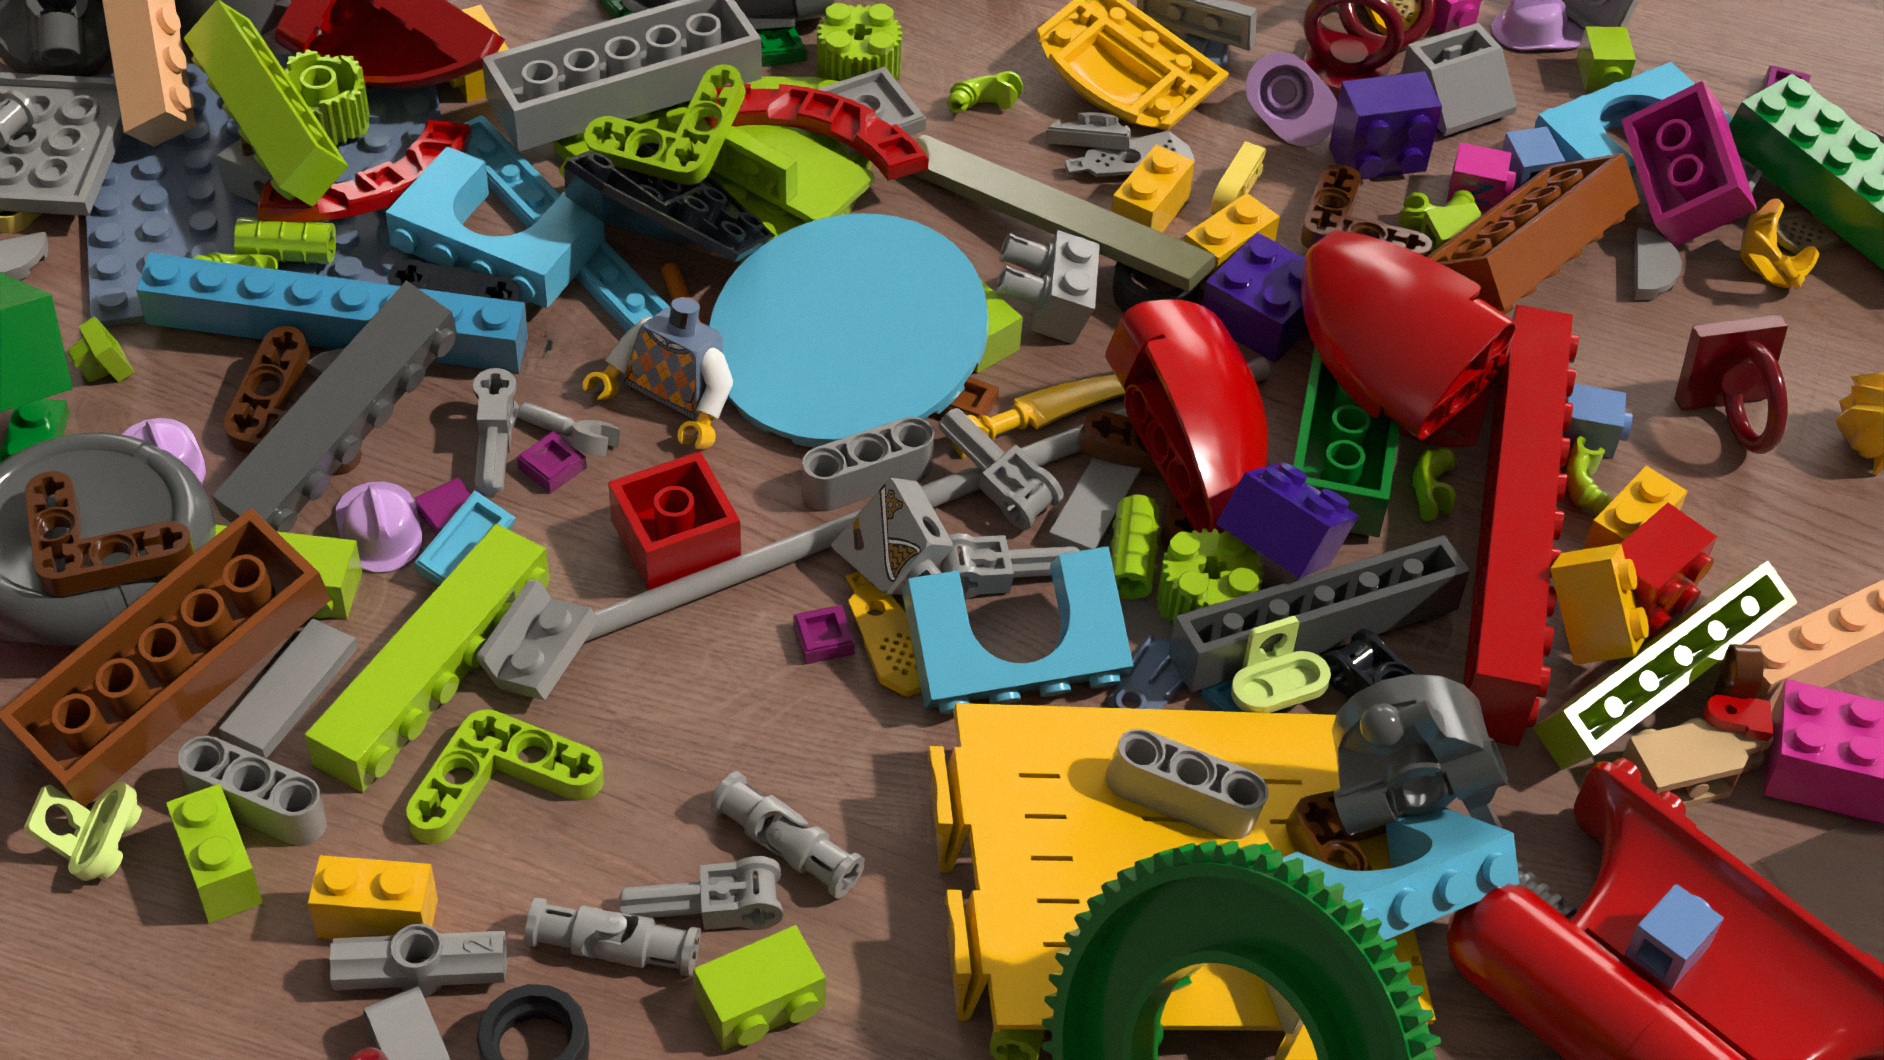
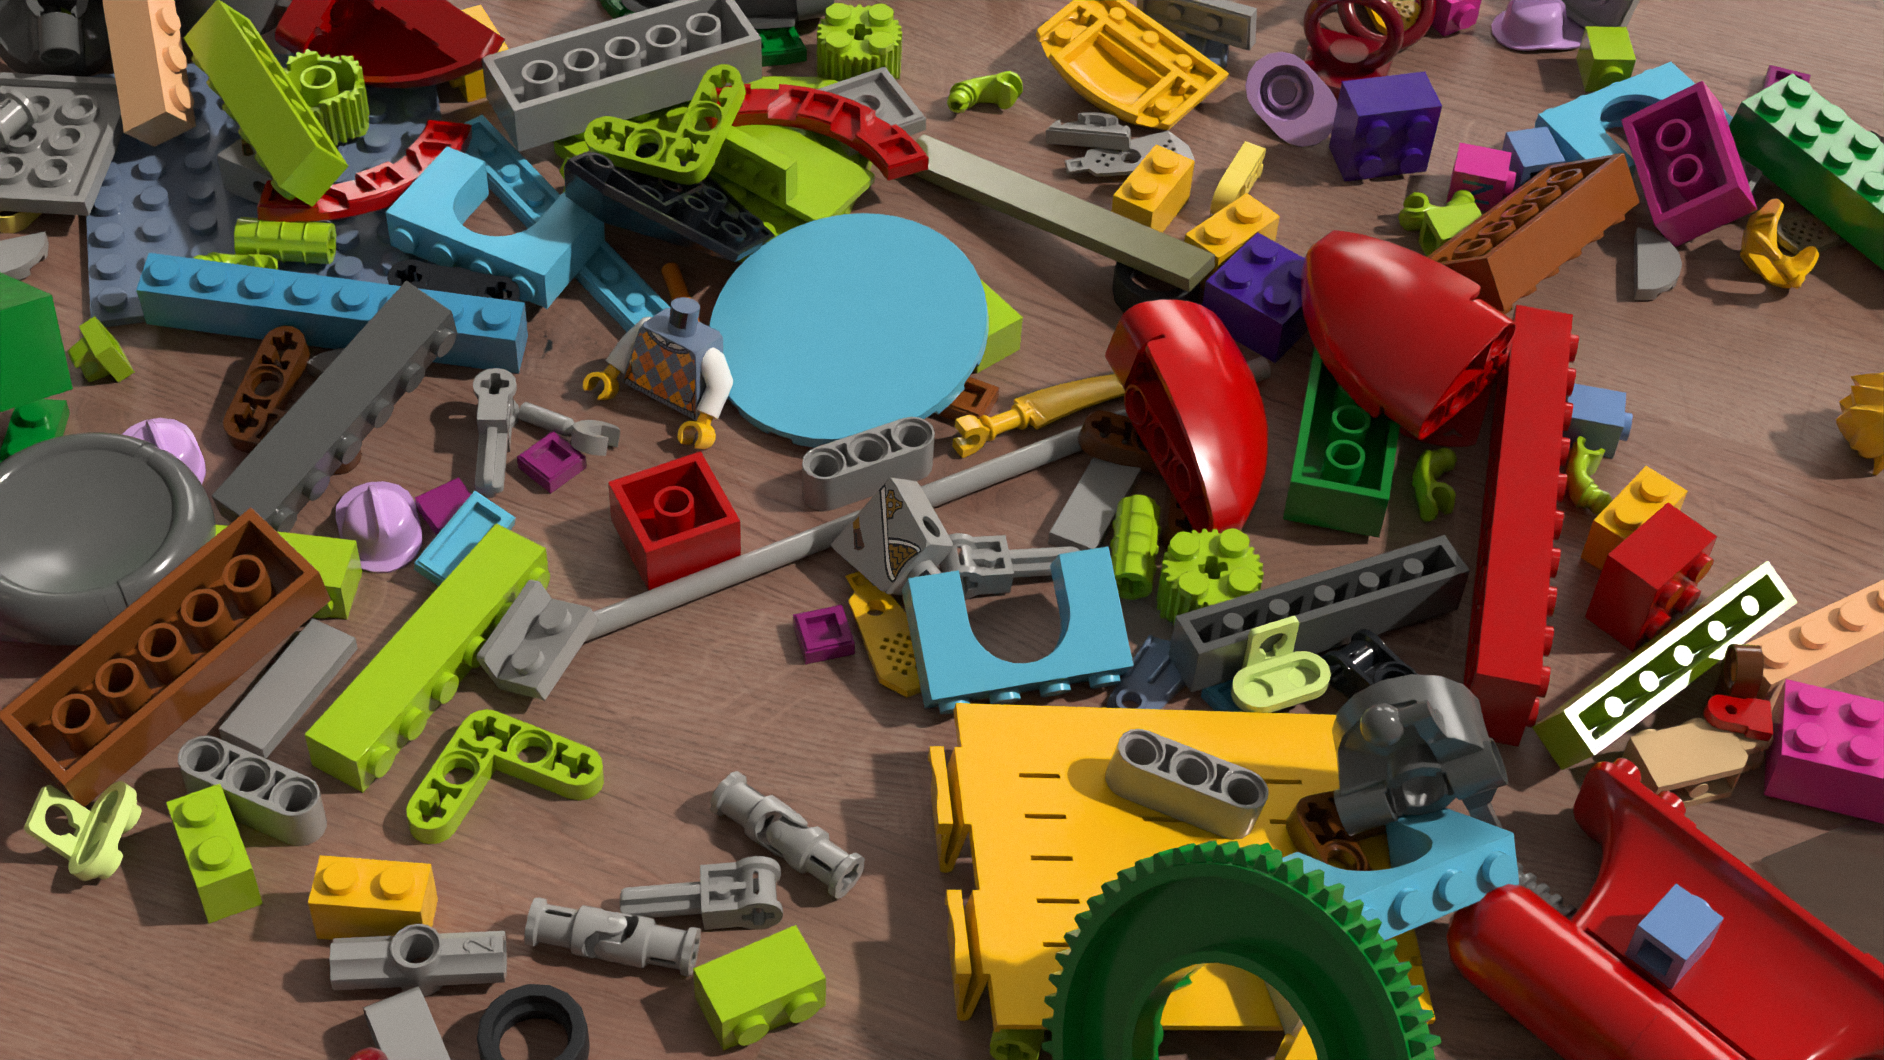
(85, 555): reddish brown beam -> none
(1007, 477): light grey connector -> none
(1064, 282): light grey brick -> none
(1288, 518): dark purple brick -> none
(1340, 218): reddish brown beam -> none
(1466, 75): light grey slope -> none
(1599, 604): yellow brick -> none
(1737, 365): dark red tile -> none

